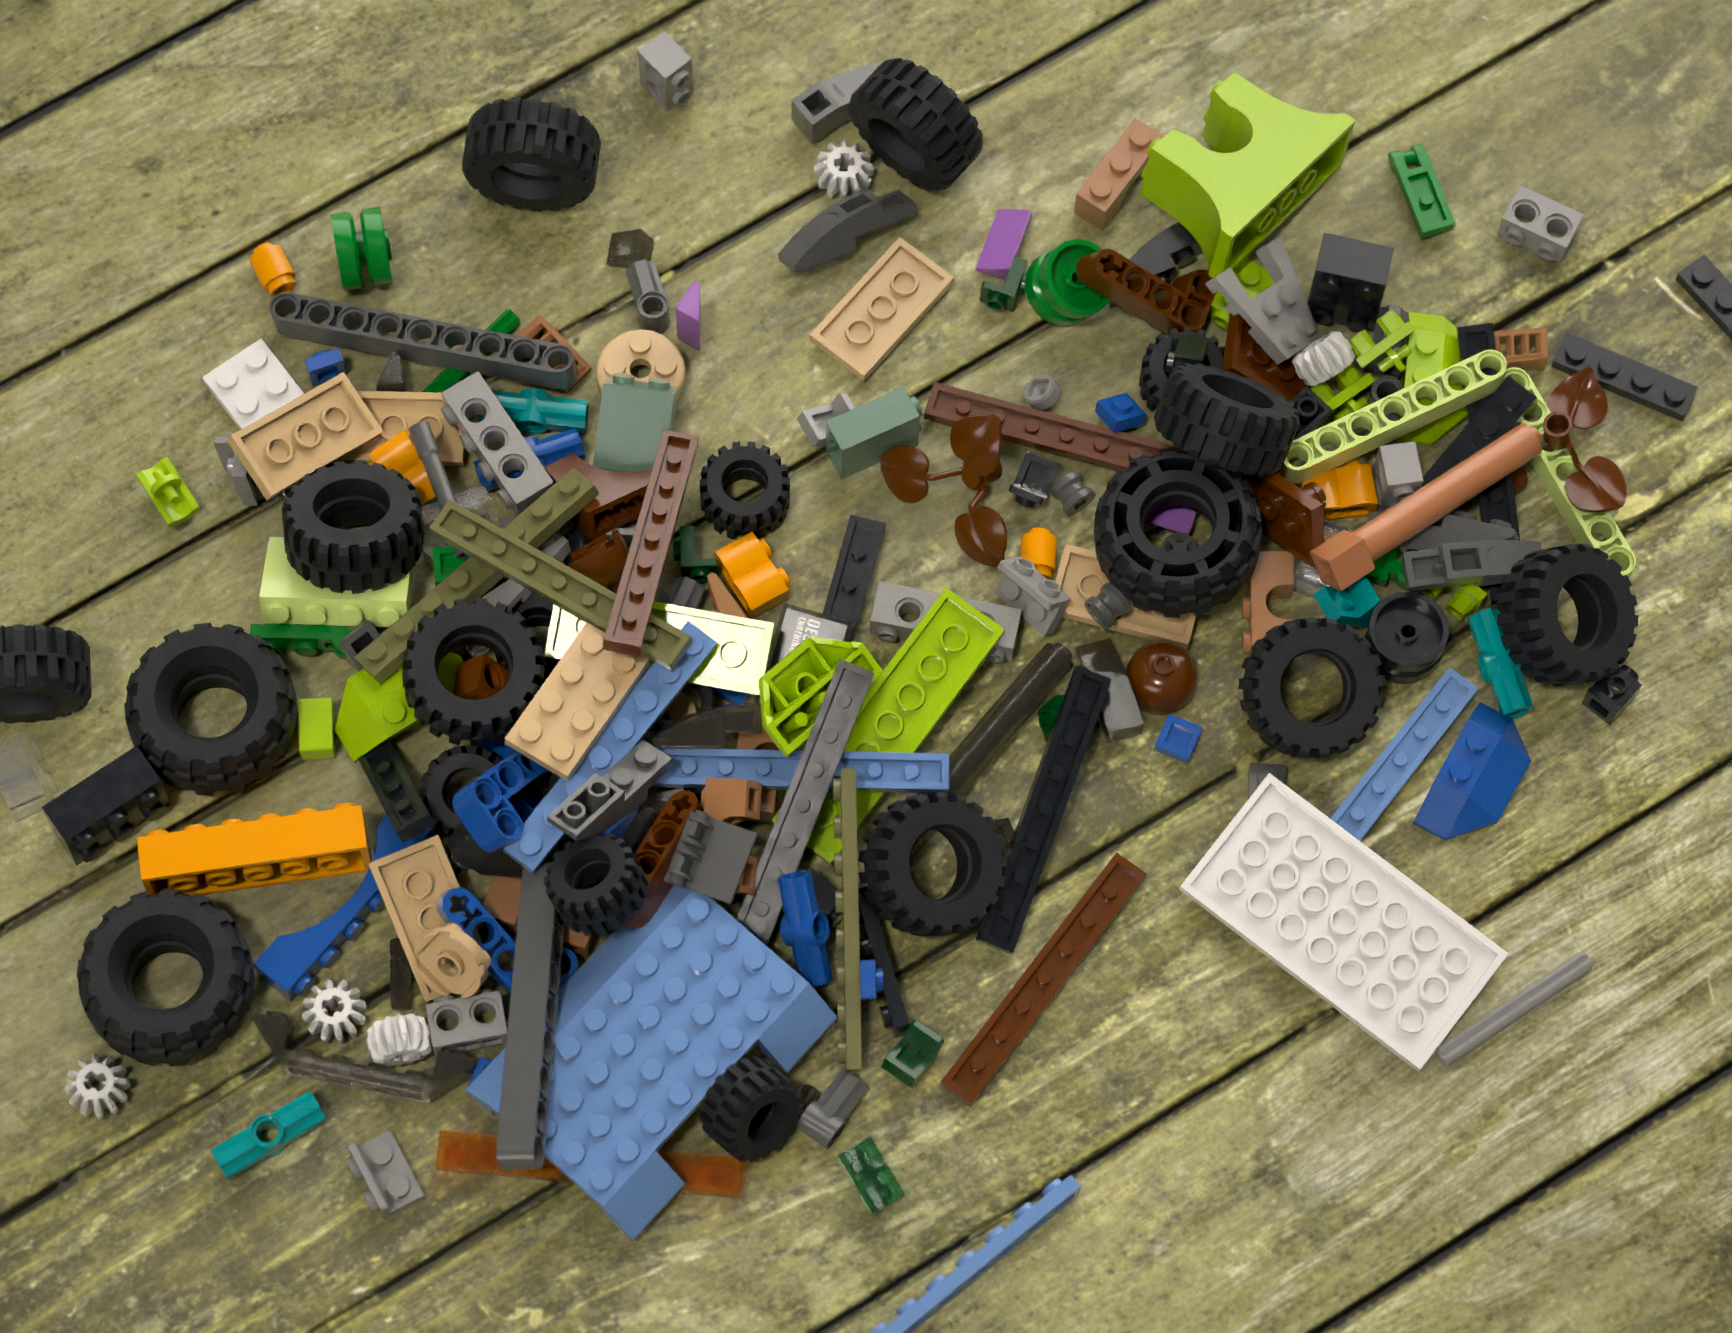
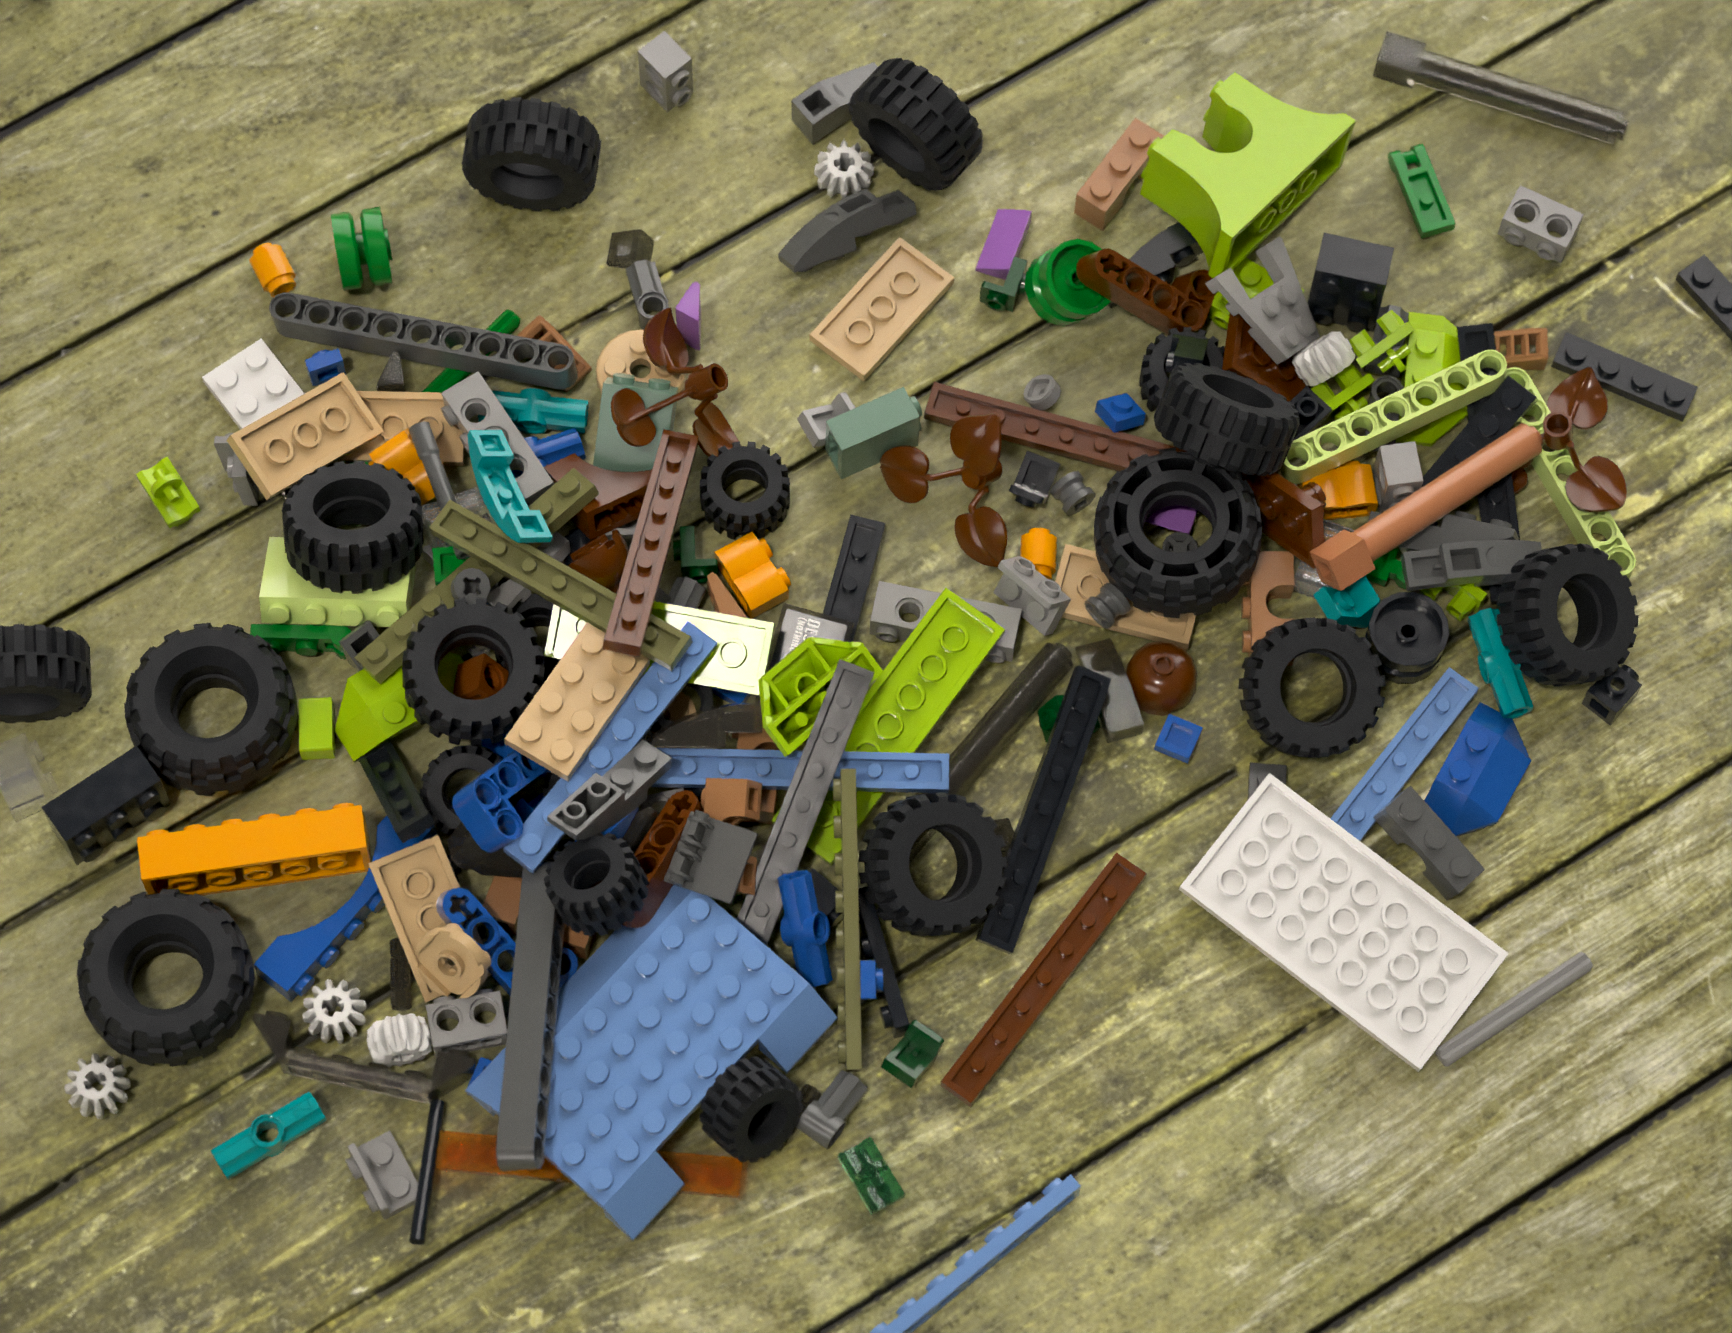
(427, 1172): none -> black bar
(466, 589): none -> dark grey wheel
(500, 492): none -> teal slope
(667, 348): none -> reddish brown plant
(1407, 62): none -> clear smoke brick
(1446, 859): none -> dark grey arch

